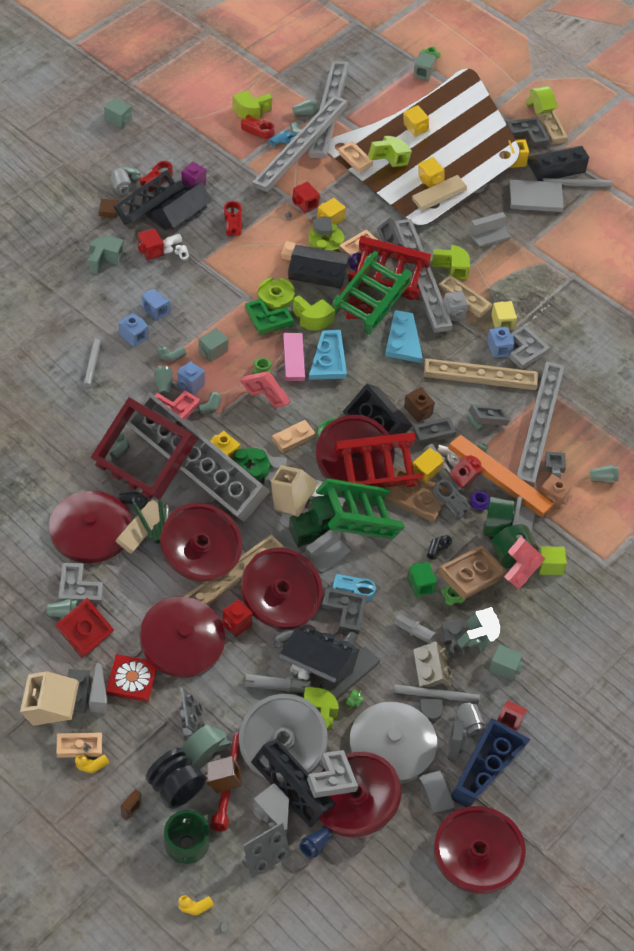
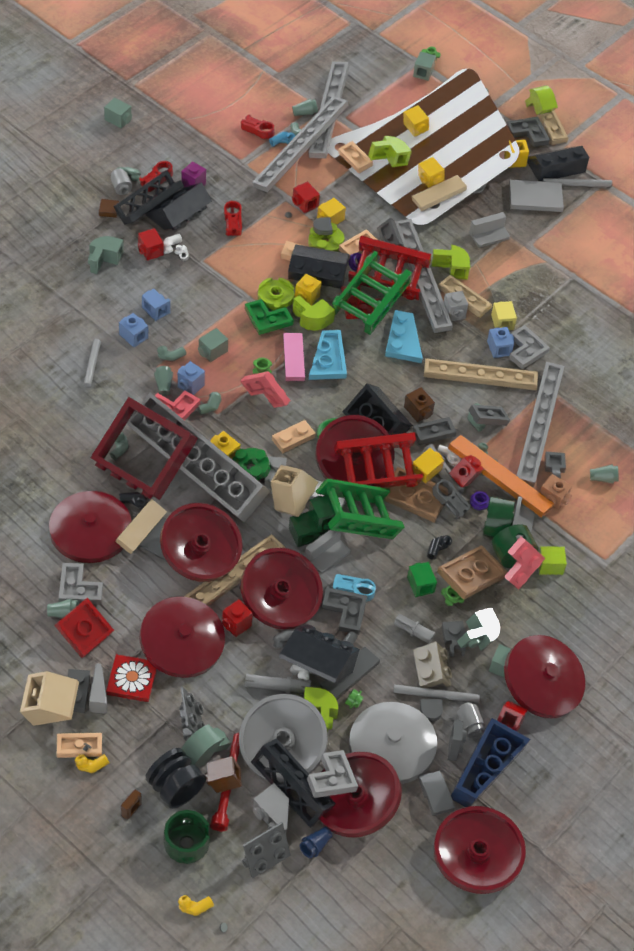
(155, 533): dark green plant -> none
(244, 104): lime brick -> none
(308, 289): none -> yellow brick
(544, 676): none -> dark red dish

